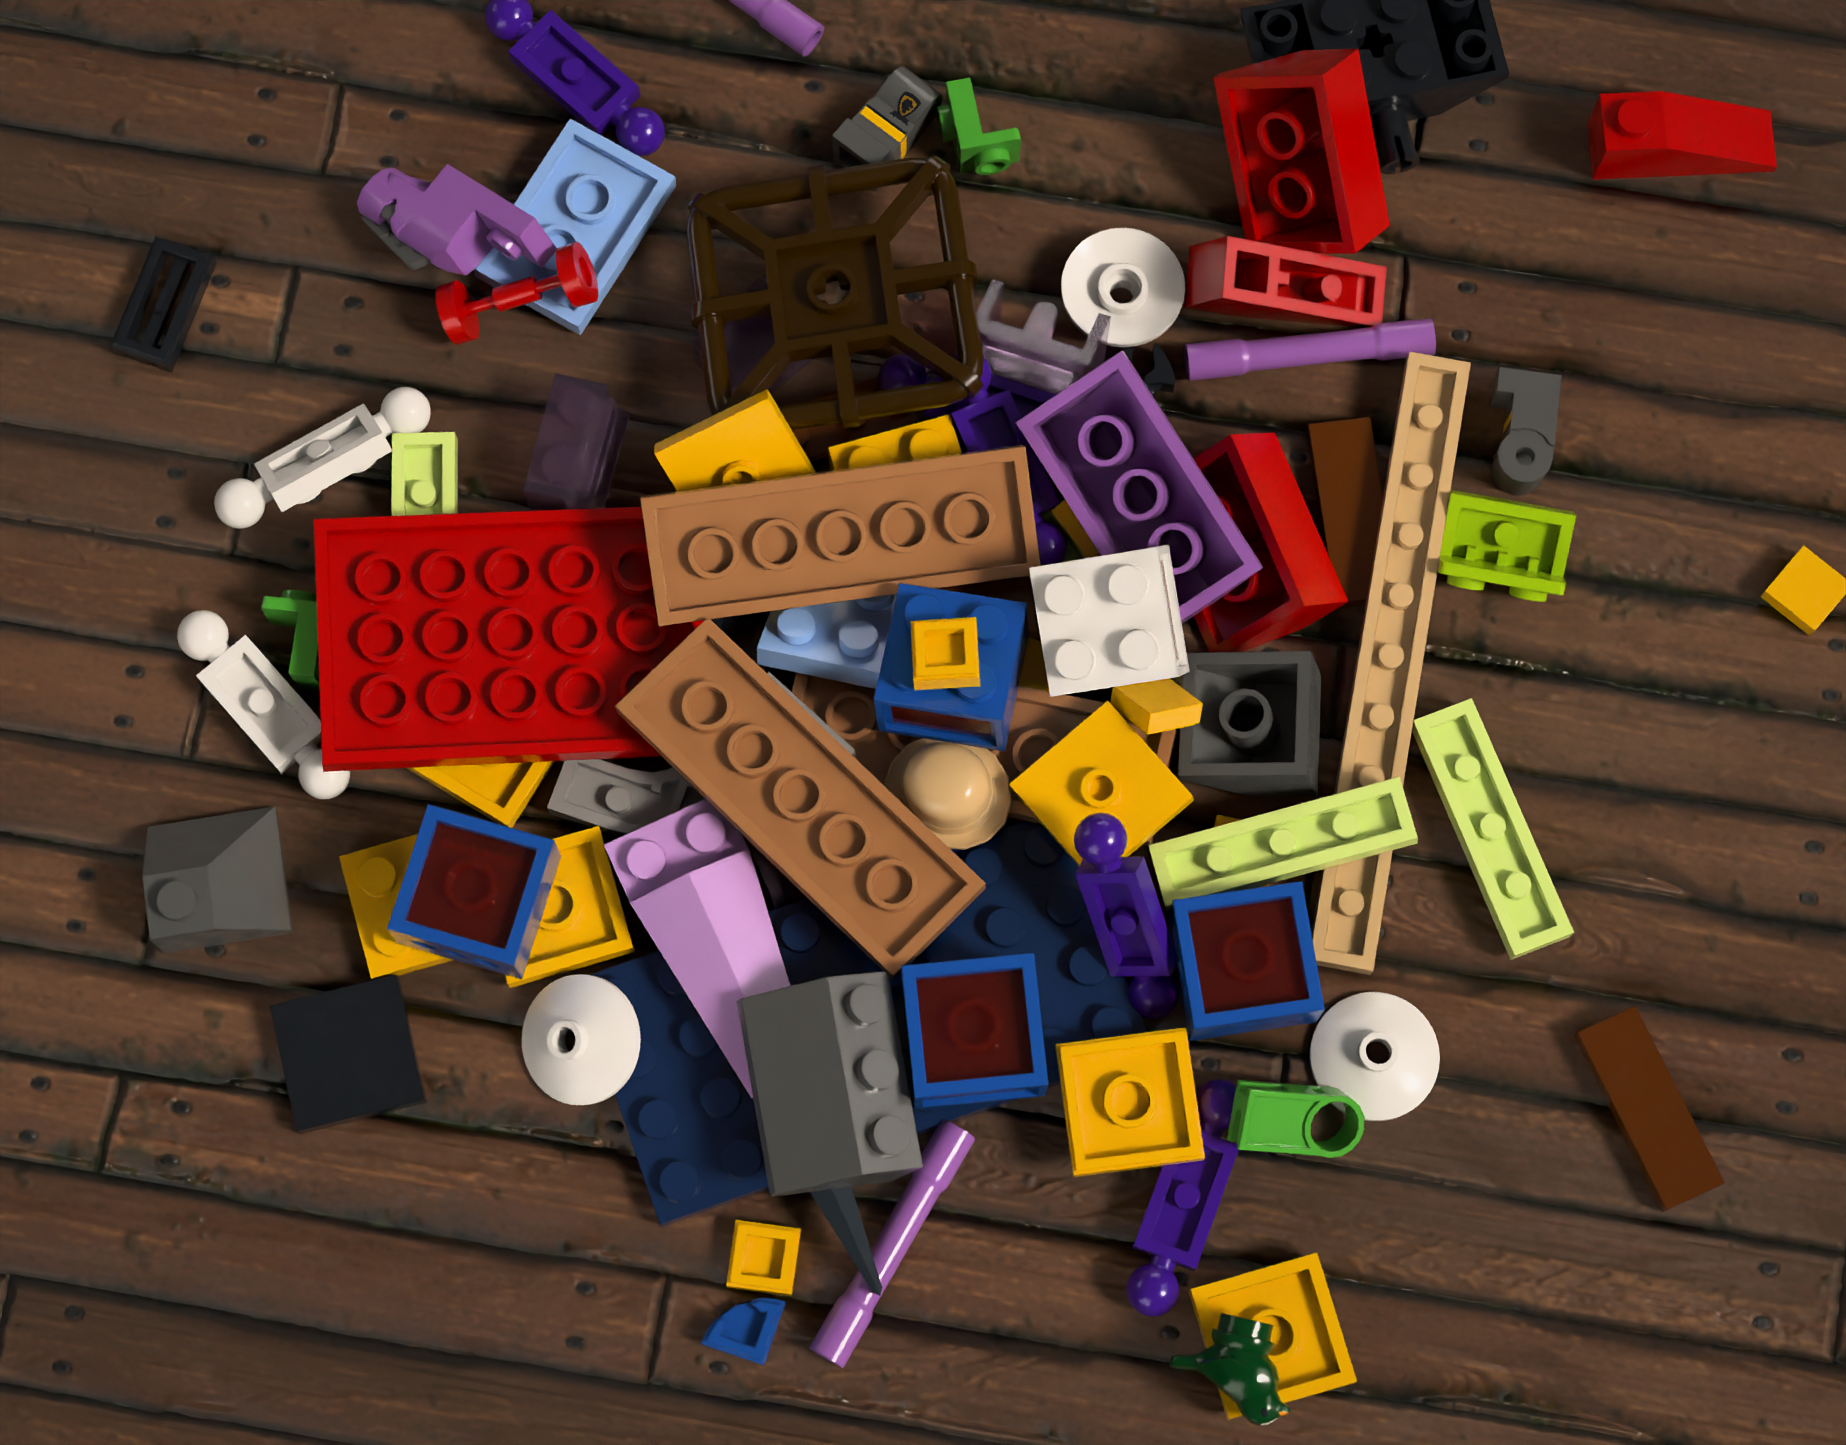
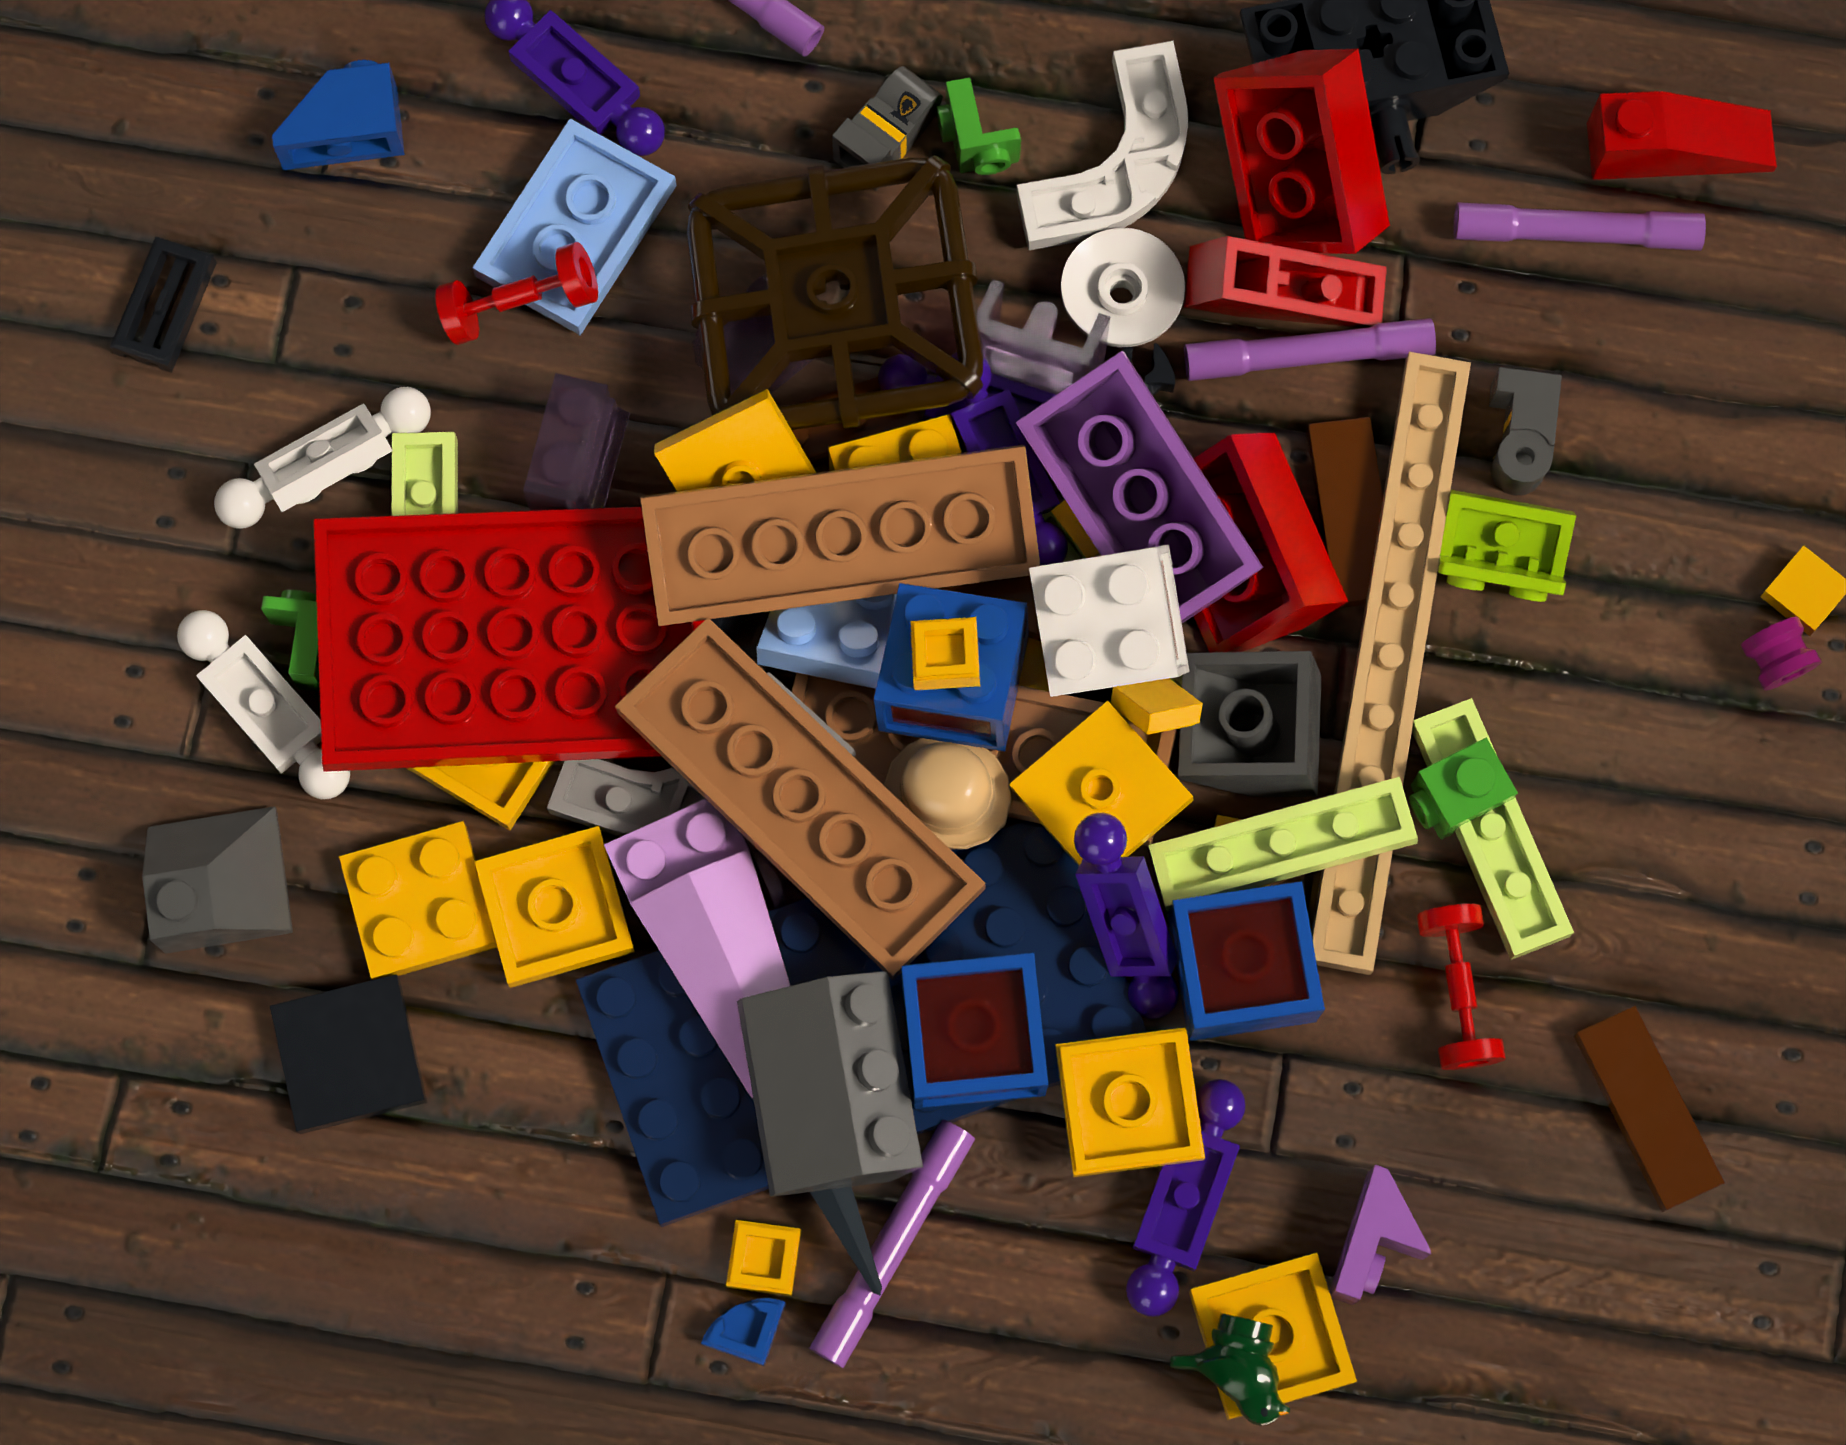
(343, 119): none -> blue slope
(448, 221): medium lavender plate -> none
(474, 891): piece -> none
(604, 1036): white dish -> none
(1135, 174): none -> white plate
(1281, 1115): bright green piece -> none
(1341, 1059): white dish -> none
(1378, 1220): none -> medium lavender slope
(1451, 922): none -> red wheel
(1460, 788): none -> bright green bracket
(1648, 229): none -> medium lavender piece
(1781, 653): none -> magenta wheel

